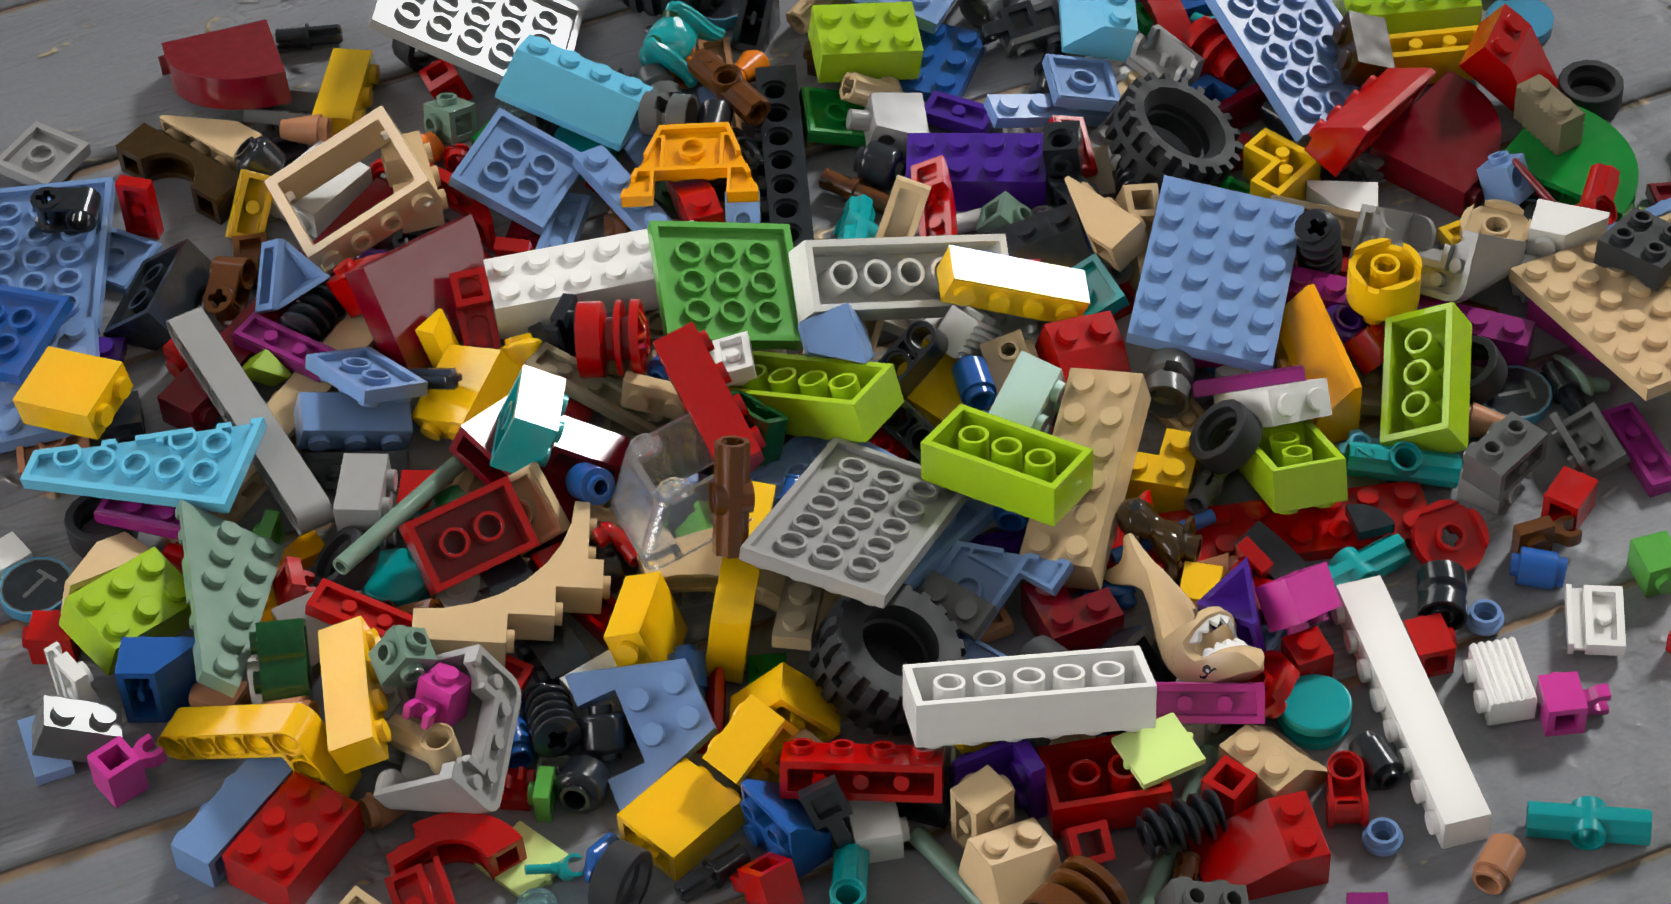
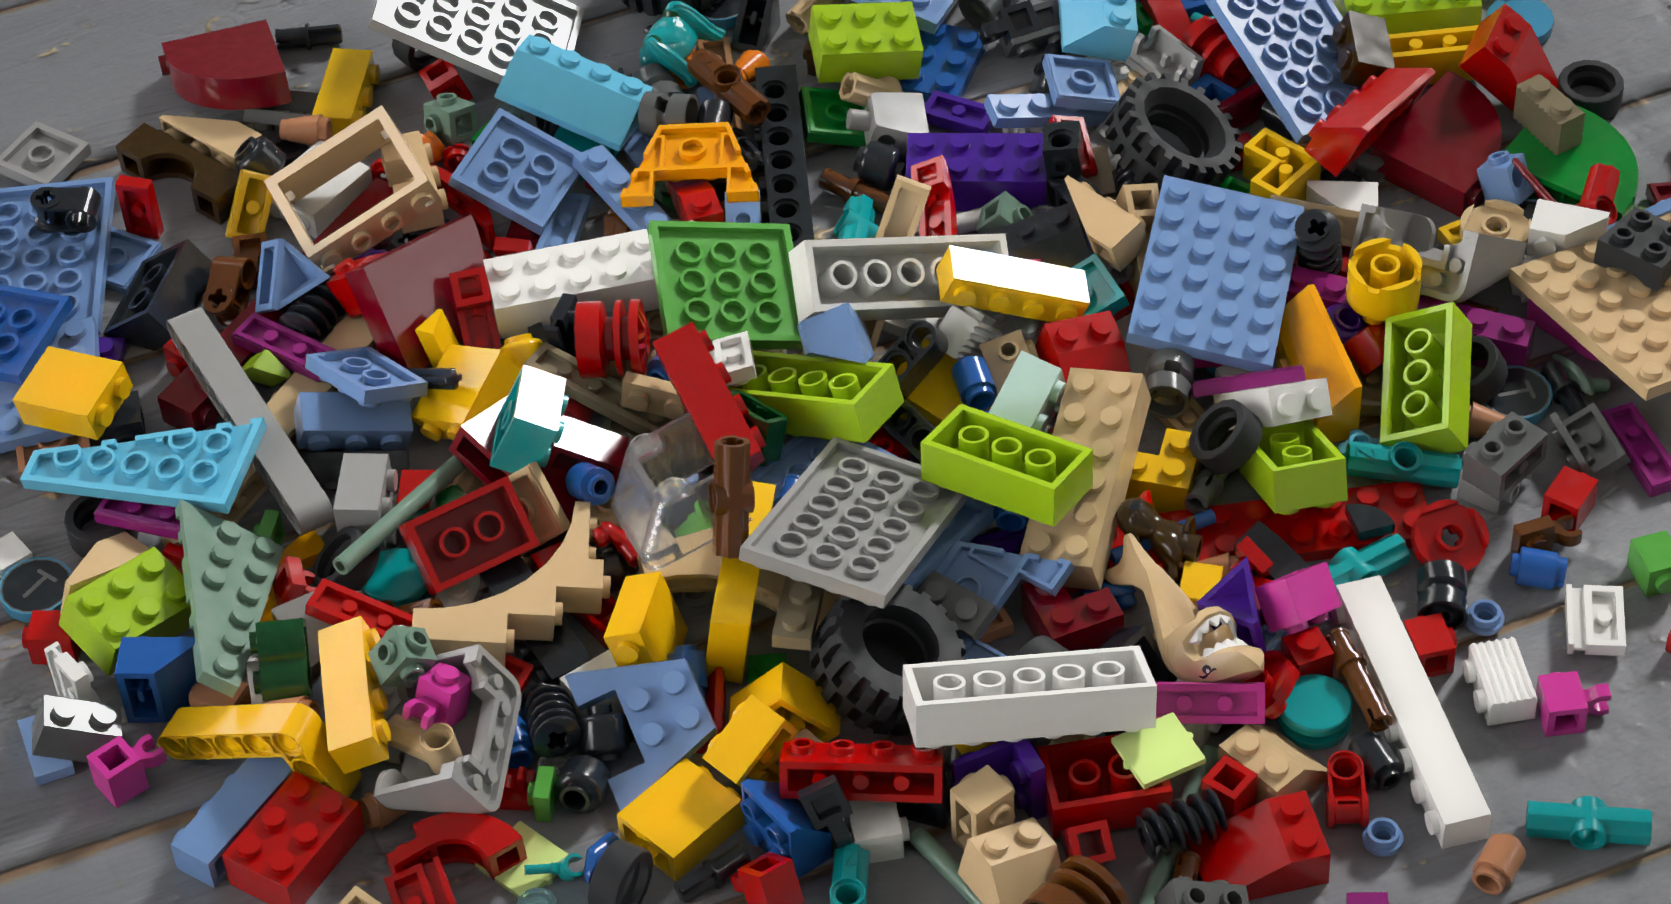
(1352, 667): none -> reddish brown pin

